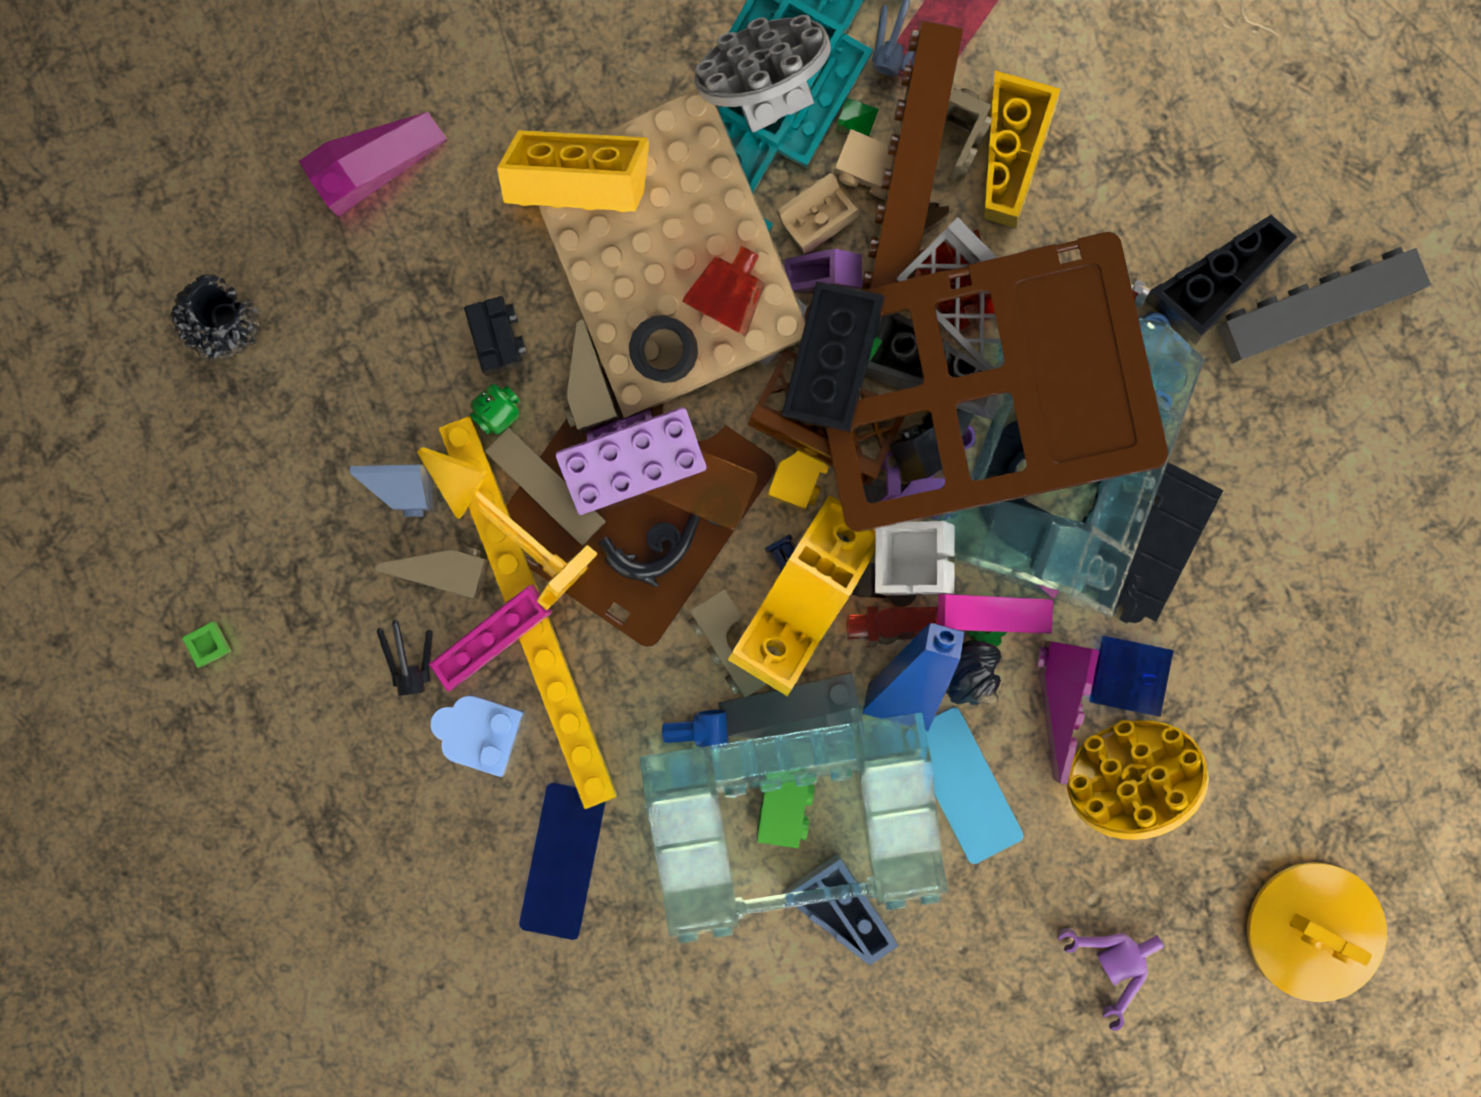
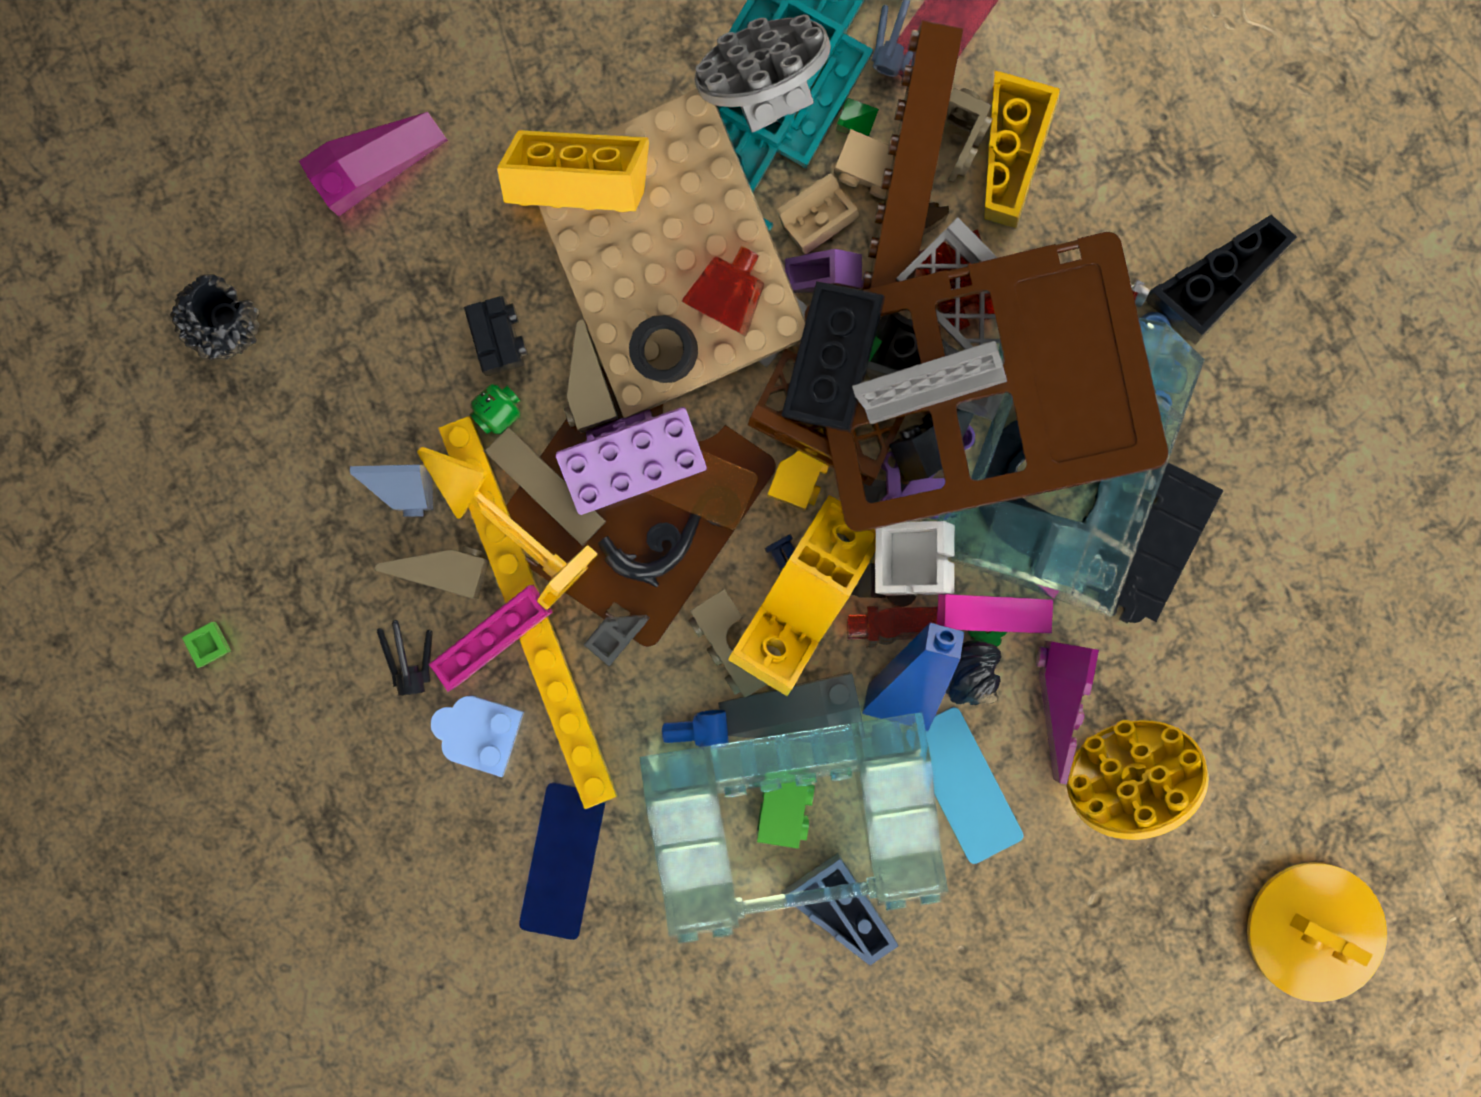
(614, 635): none -> dark grey tile
(931, 382): none -> light grey fence
(1120, 961): medium lavender piece -> none
(1131, 676): clear blue slope -> none
(1323, 305): dark grey brick -> none

